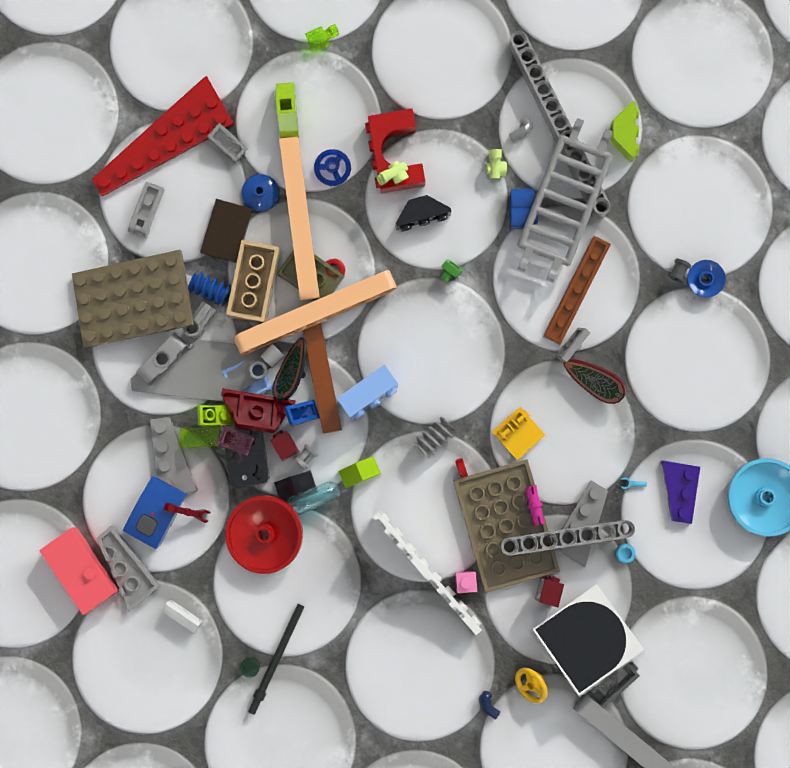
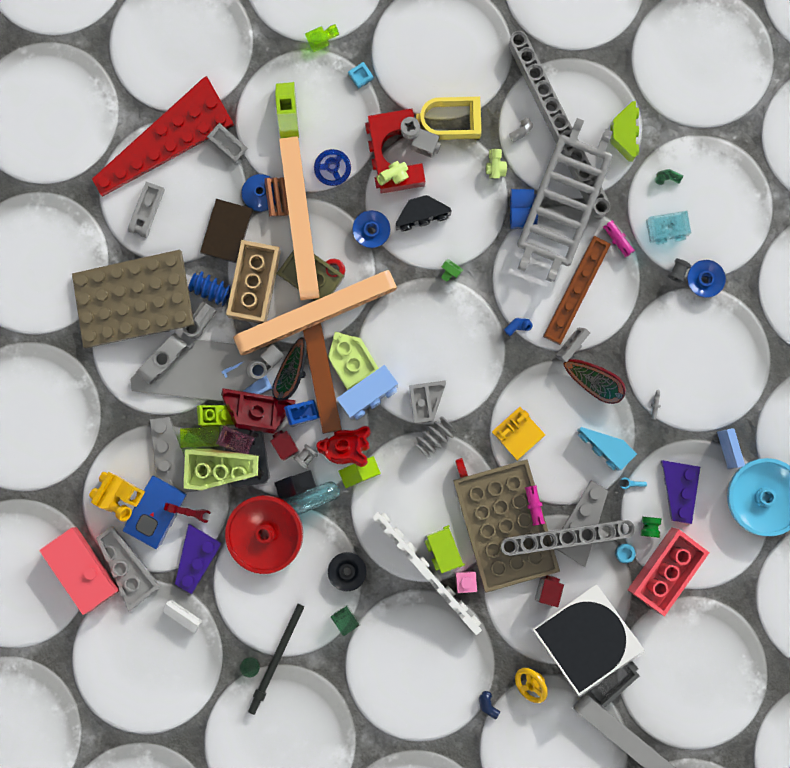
(111, 491): none -> yellow hips
(196, 557): none -> dark purple wing
(213, 467): none -> yellowish green wedge
(275, 181): none -> nougat tile
(336, 571): none -> black dish
(345, 620): none -> clear green panel
(346, 446): none -> red tile
(350, 359): none -> yellowish green tile
(360, 75): none -> medium azure tile
(368, 220): none -> blue dish
(409, 132): none -> light grey wheel
(425, 400): none -> light grey wing
(426, 143): none -> light grey brick
(444, 550): none -> lime brick
(475, 117): none -> light yellow window
(518, 324): none -> blue arm
(614, 450): none -> medium azure slope
(618, 238): none -> dark pink pin
(650, 527): none -> green wheel
(655, 406): none -> light grey hand
(668, 174): none -> clear green arm
(668, 571): none -> coral brick
(677, 221): none -> clear light blue brick
(731, 448): none -> light blue tile

